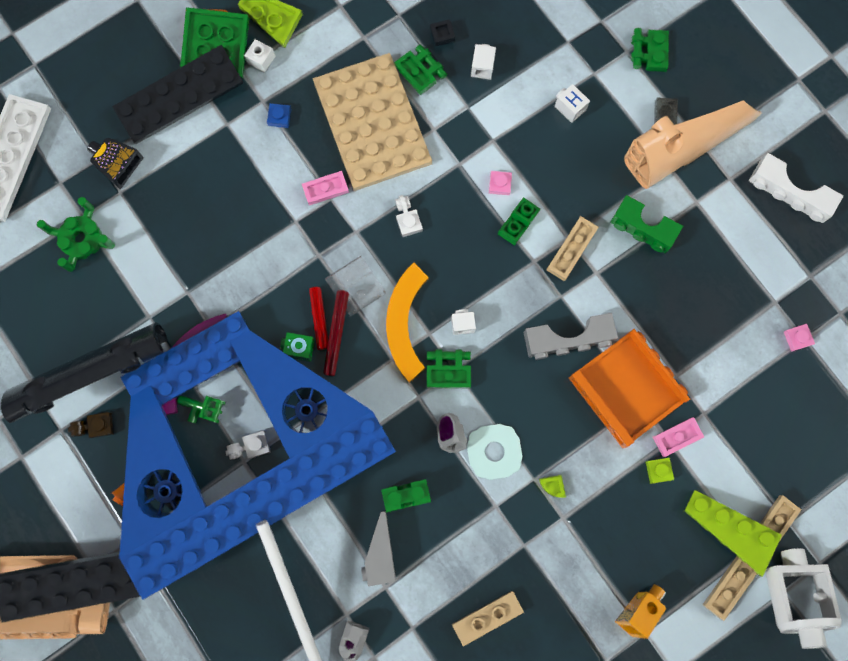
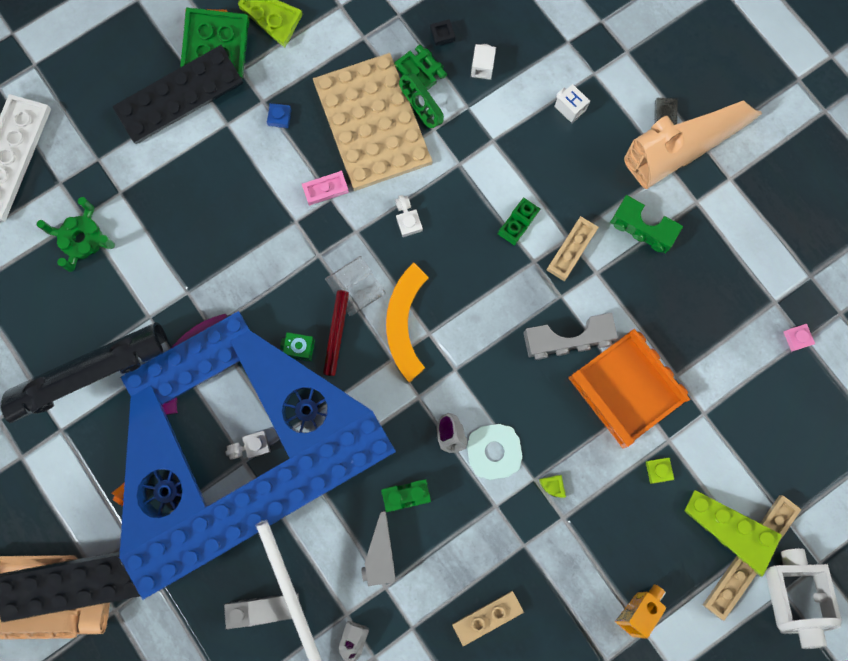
(98, 426): dark brown plate -> none
(114, 160): black torso -> none
(208, 409): green arm -> none
(256, 611): none -> light grey slope
(259, 55): white plate -> none
(319, 318): red axle -> none
(425, 115): none -> green beam
(449, 375): green plate -> none
(463, 322): white plate -> none
(500, 183): bright pink plate -> none
(656, 50): green plate -> none
(678, 437): bright pink plate -> none
(773, 178): white arch -> none

